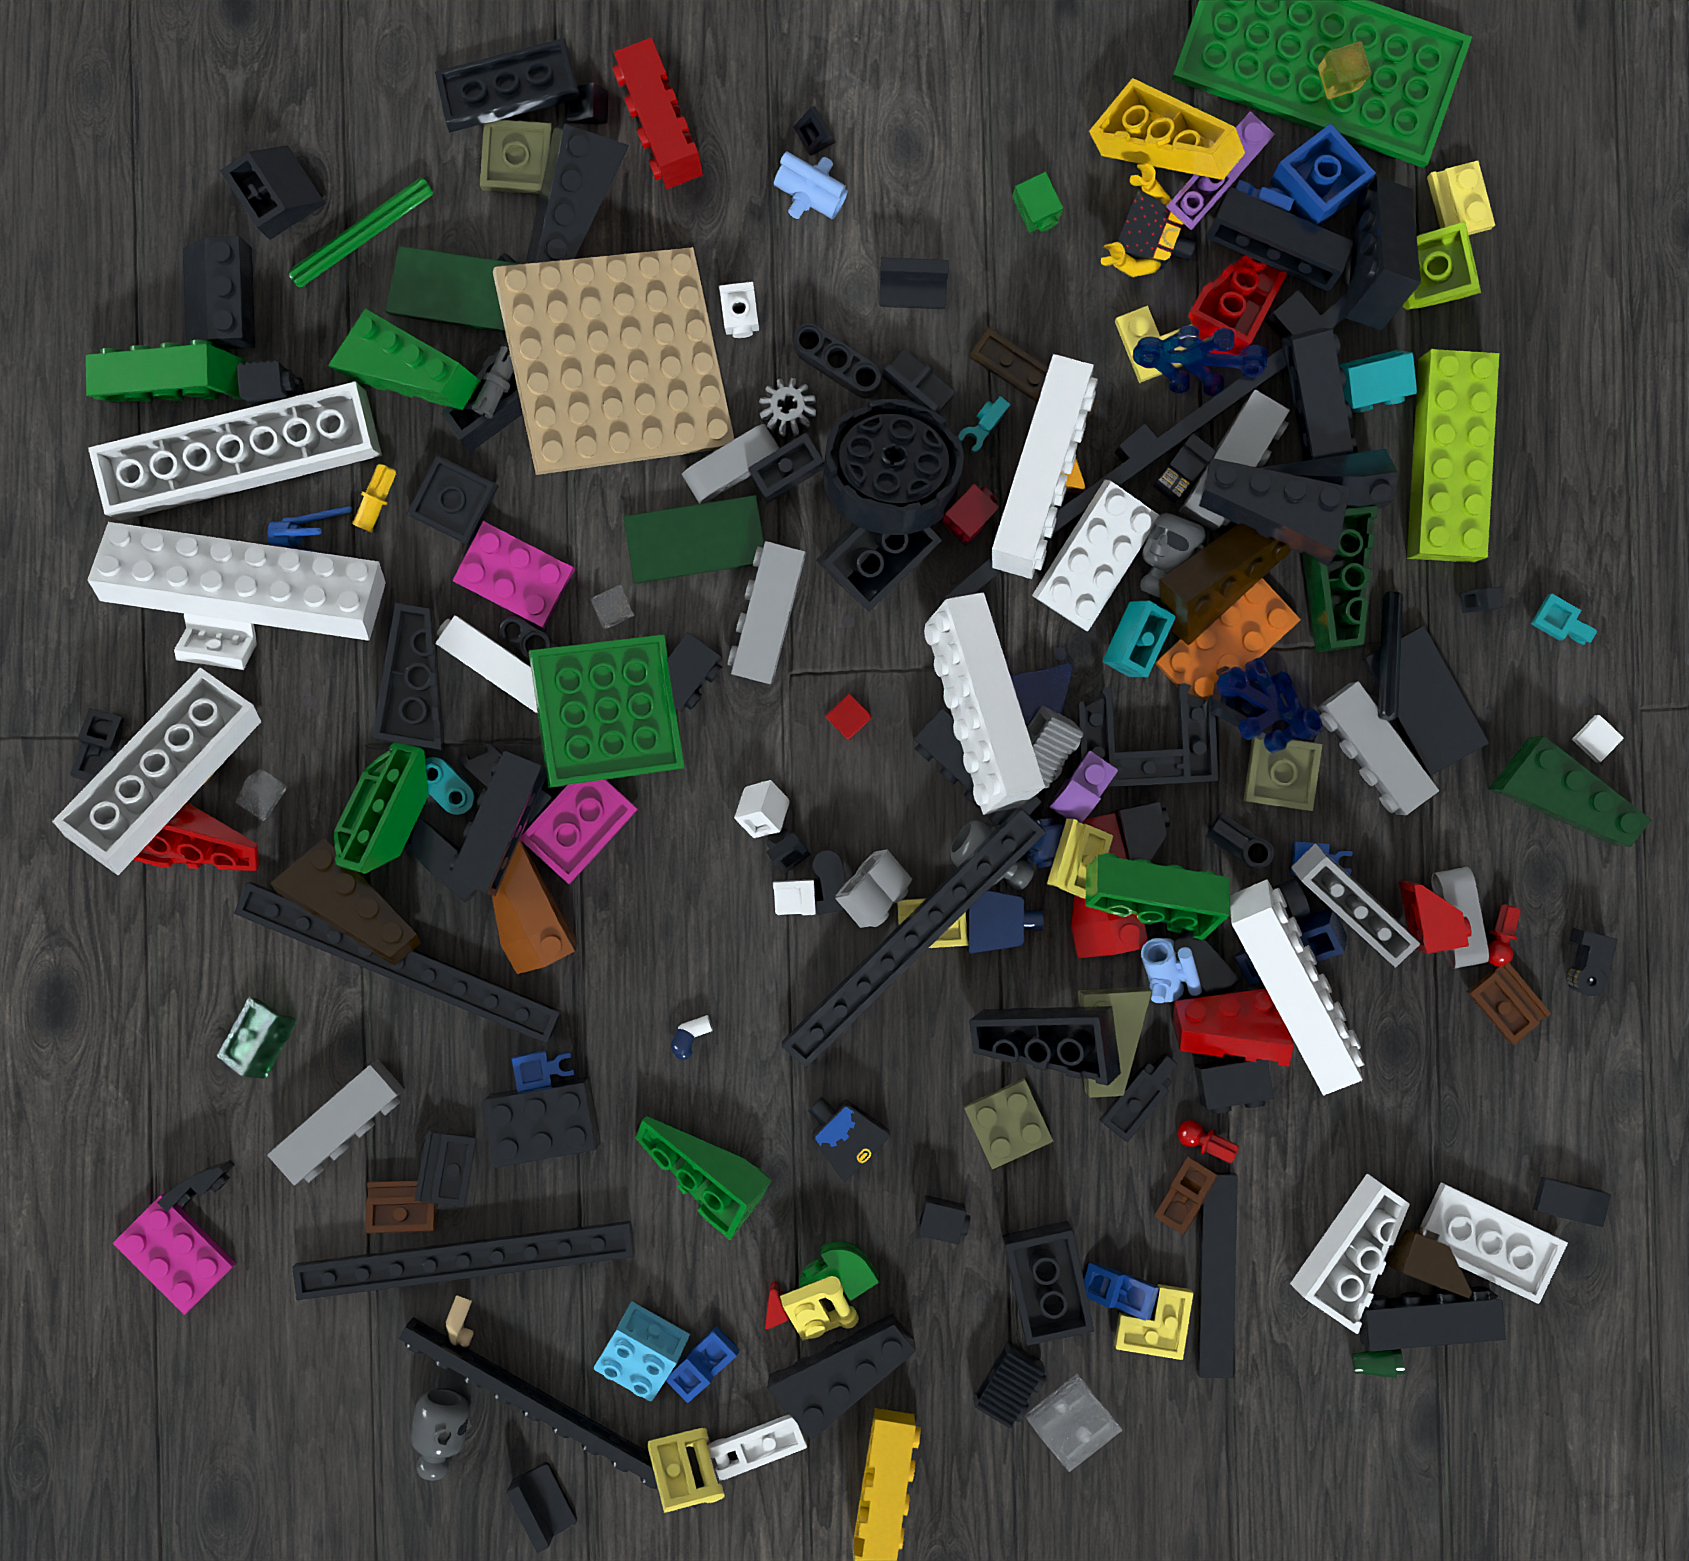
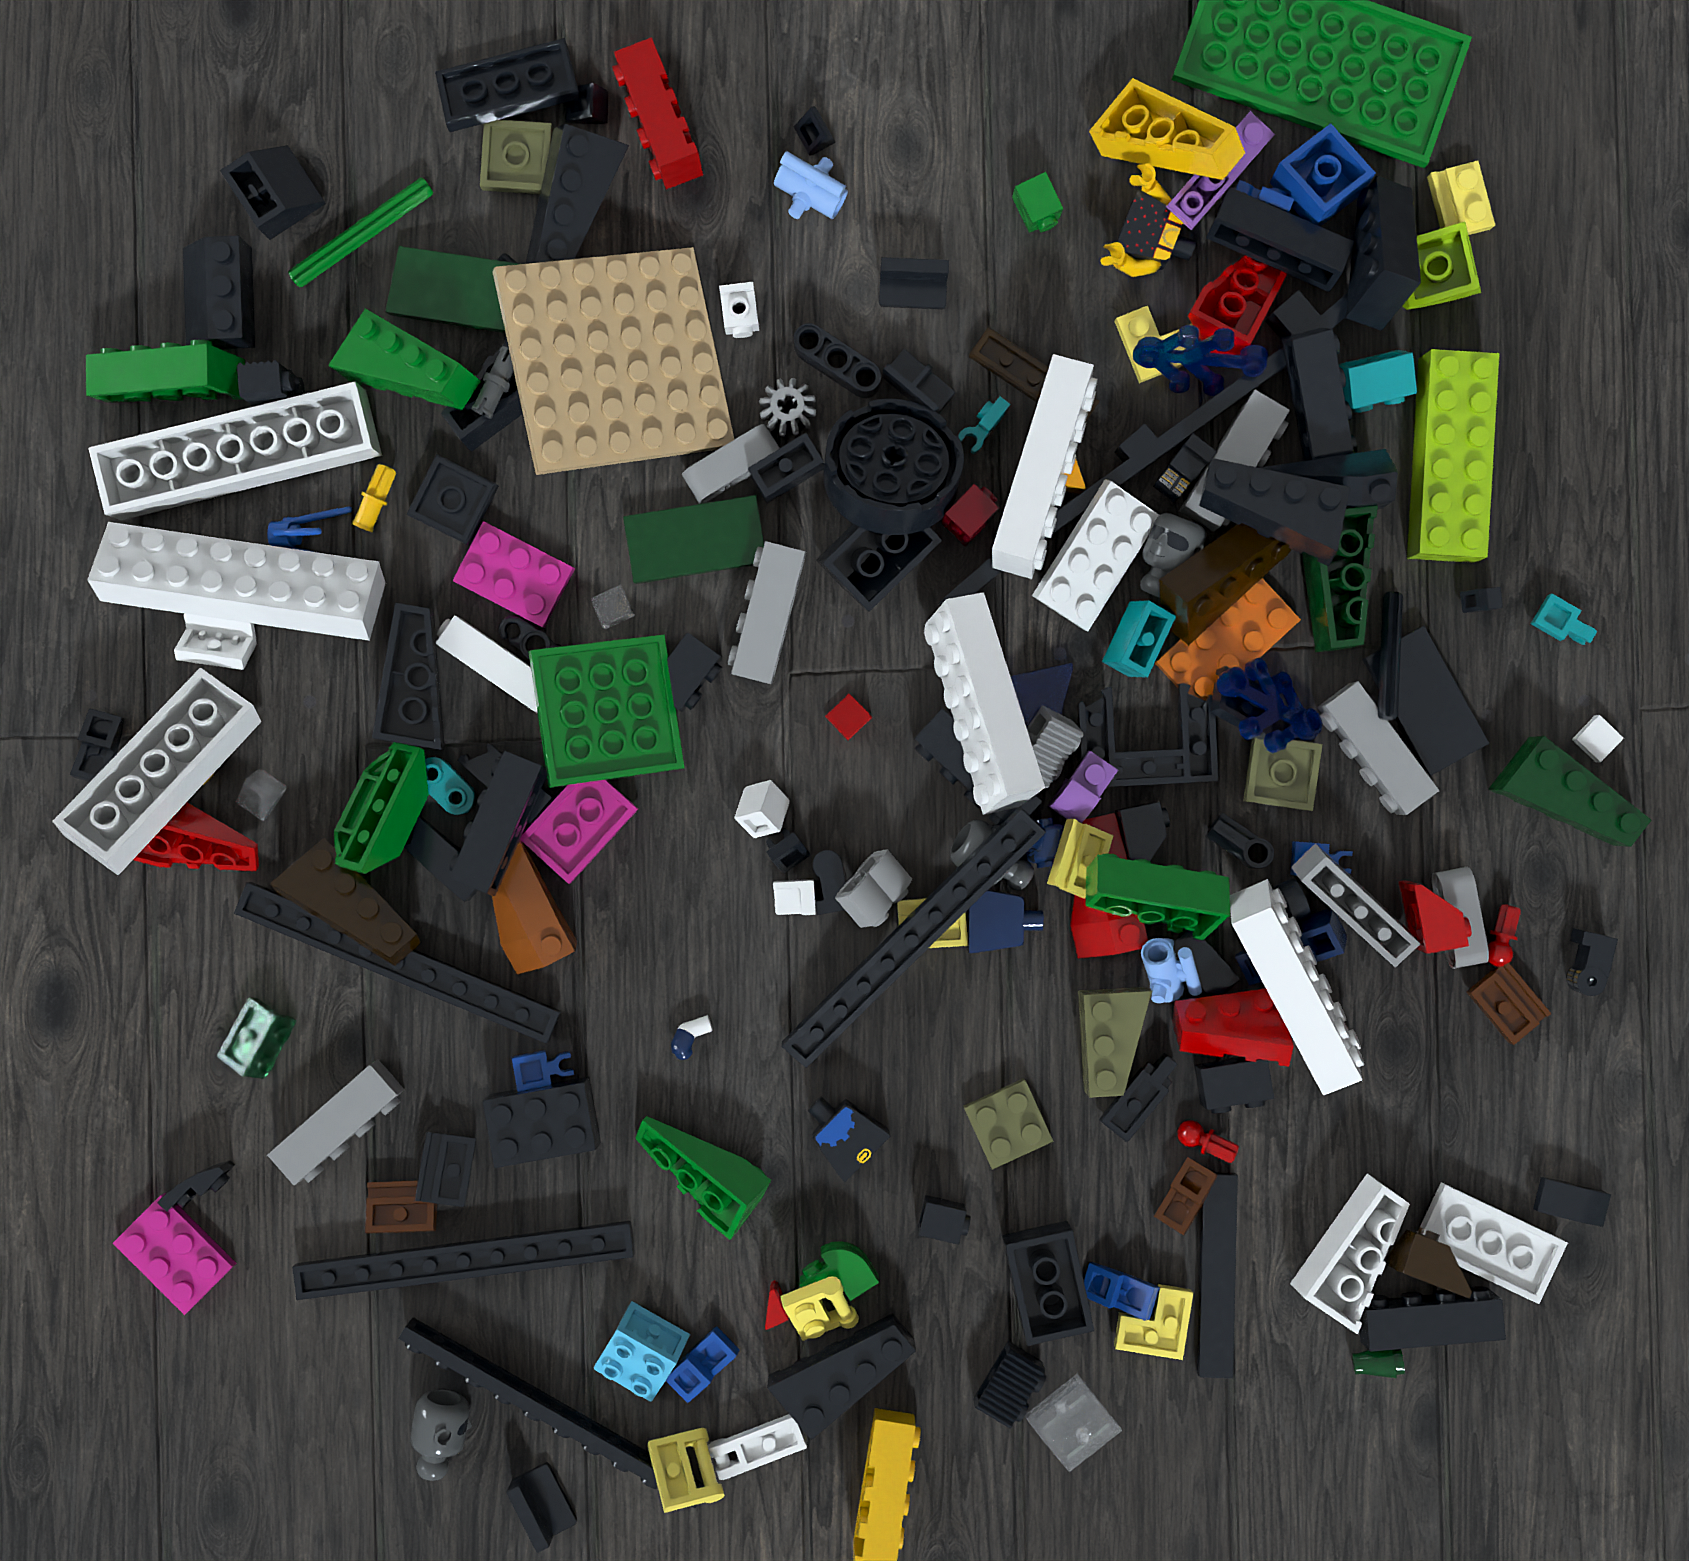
(455, 1322): tan arm -> none
(1053, 1038): black wedge -> none
(1344, 70): clear yellow brick -> none

